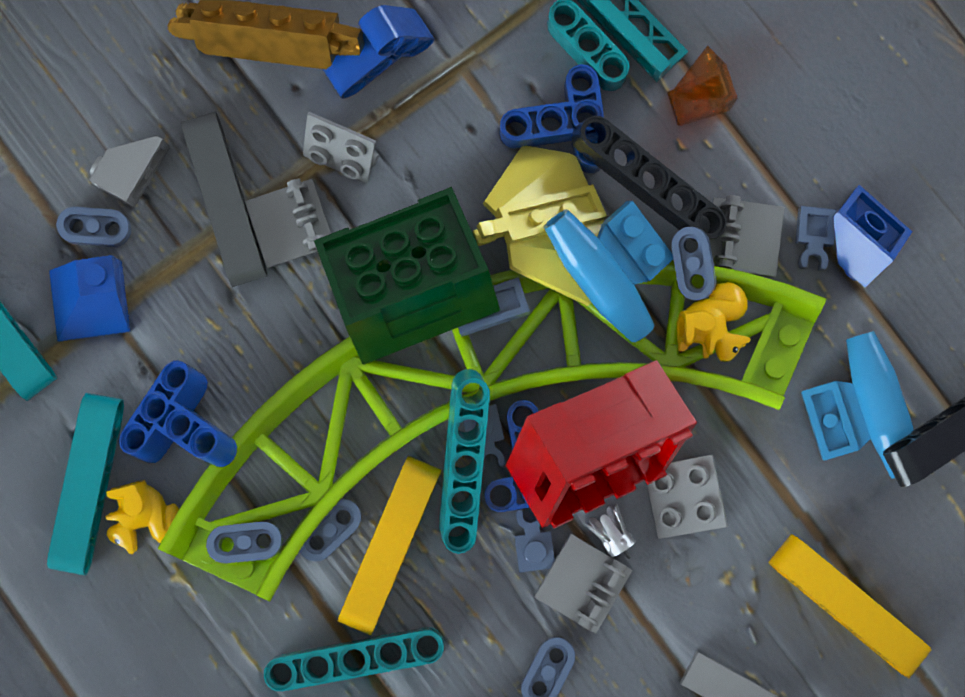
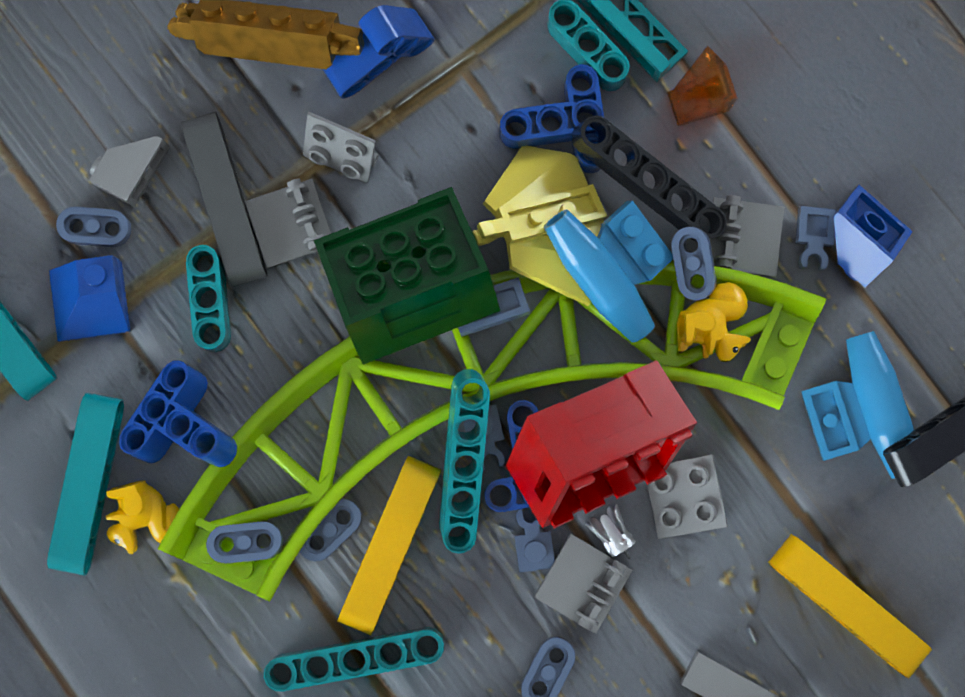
(198, 284): none -> teal beam

